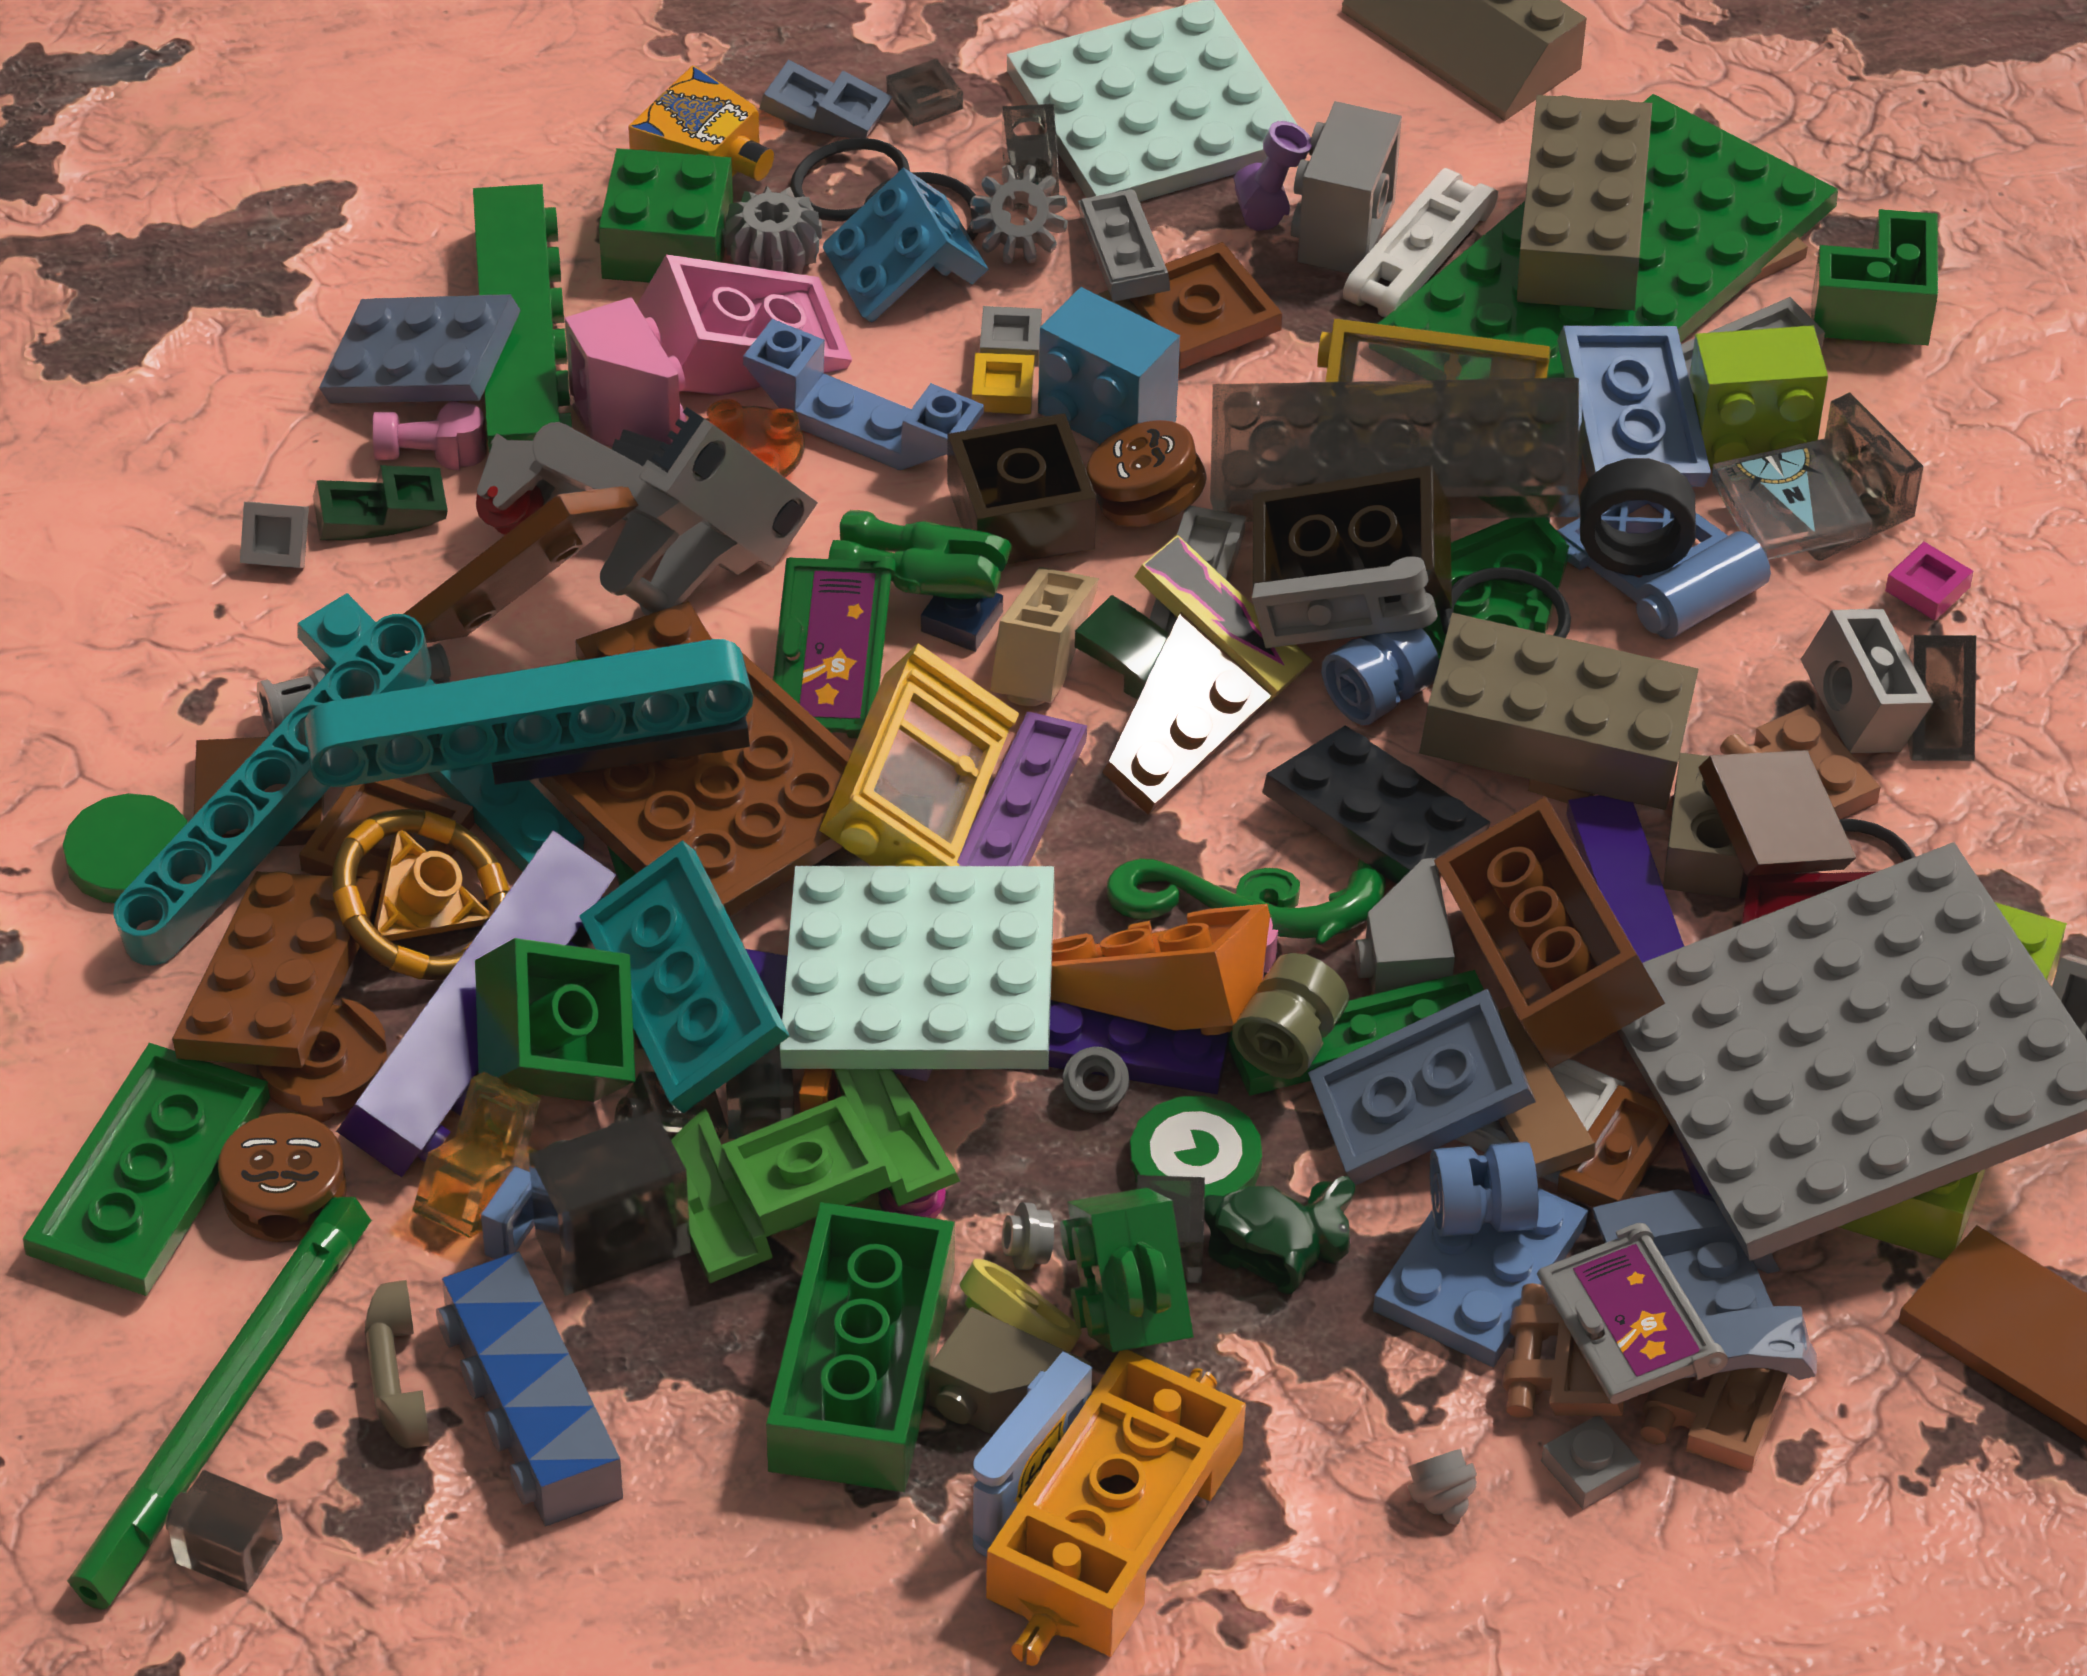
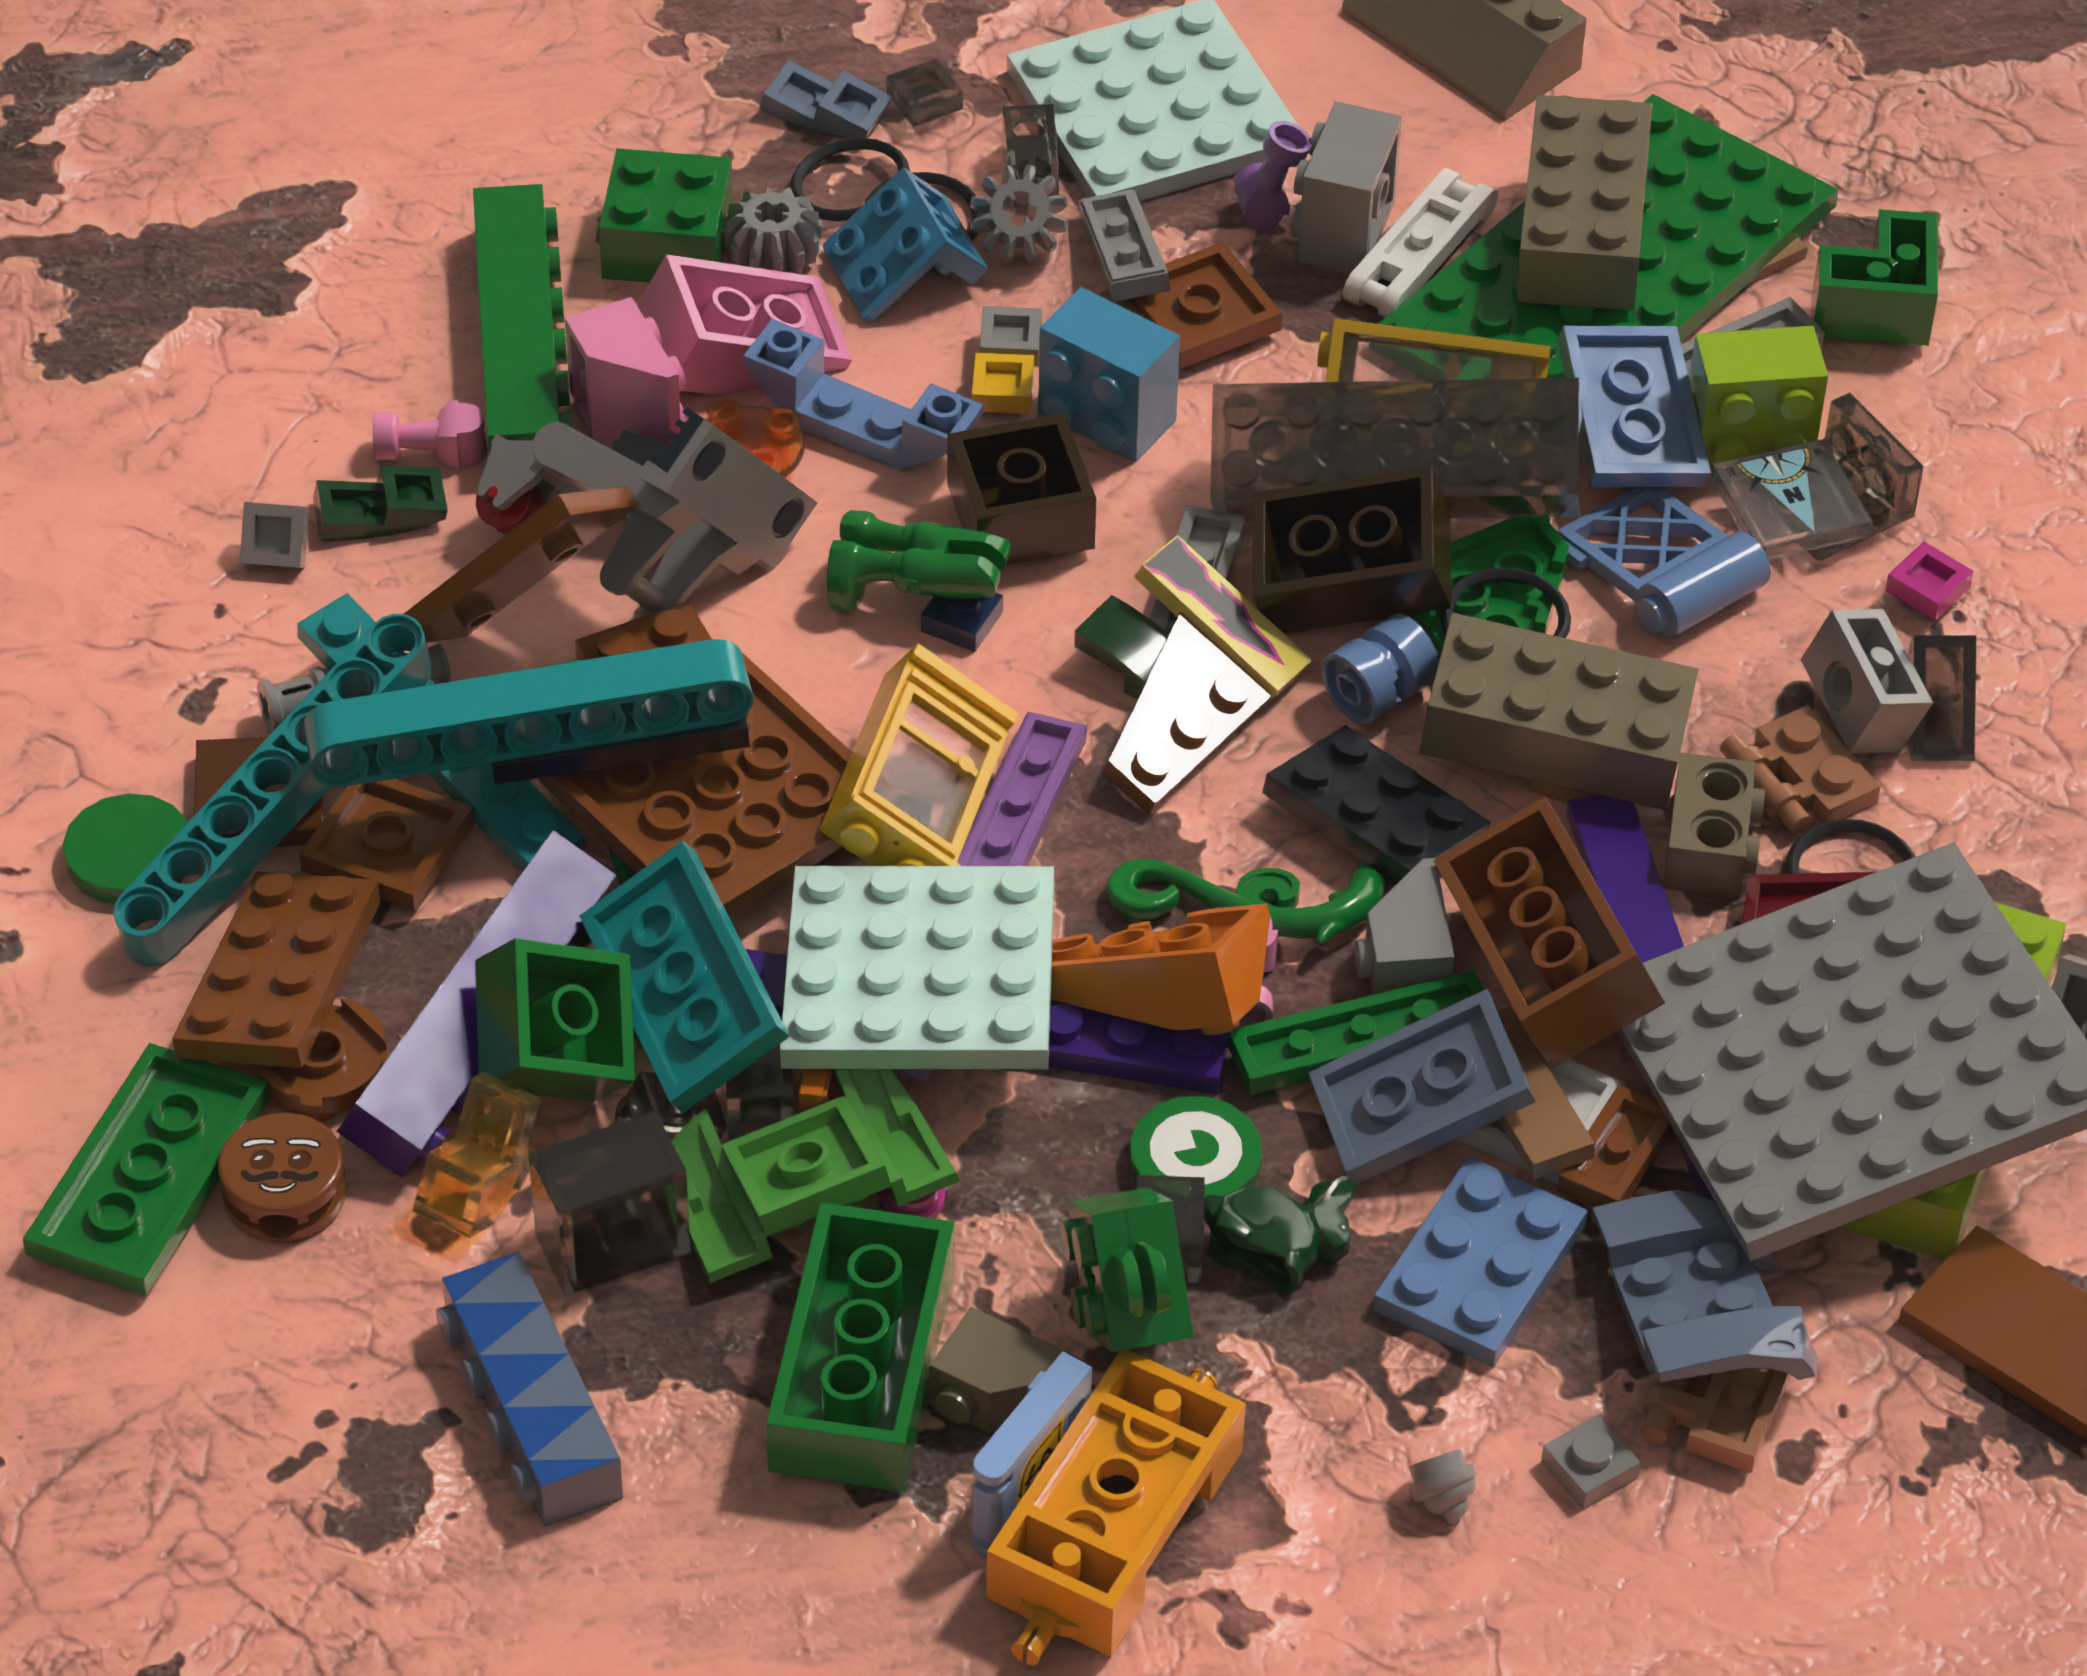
(218, 1403): green piece -> none
(224, 1530): clear smoke brick -> none
(399, 1412): dark tan bar -> none
(418, 889): light orange piece -> none
(420, 349): sand blue plate -> none
(508, 1215): medium blue tile -> none
(703, 119): torso -> none
(838, 624): door -> none
(1017, 1304): light yellow plate -> none
(1028, 1236): light grey plate -> none
(1039, 636): tan slope -> none
(1095, 1060): light grey plate -> none
(1146, 473): dark orange head -> none
(1290, 1015): olive wheel -> none
(1344, 604): light grey plate -> none
(1484, 1189): medium blue wheel -> none
(1568, 1377): nougat plate -> none
(1637, 552): black tyre -> none
(1639, 1312): door -> none
(1777, 812): tile -> none

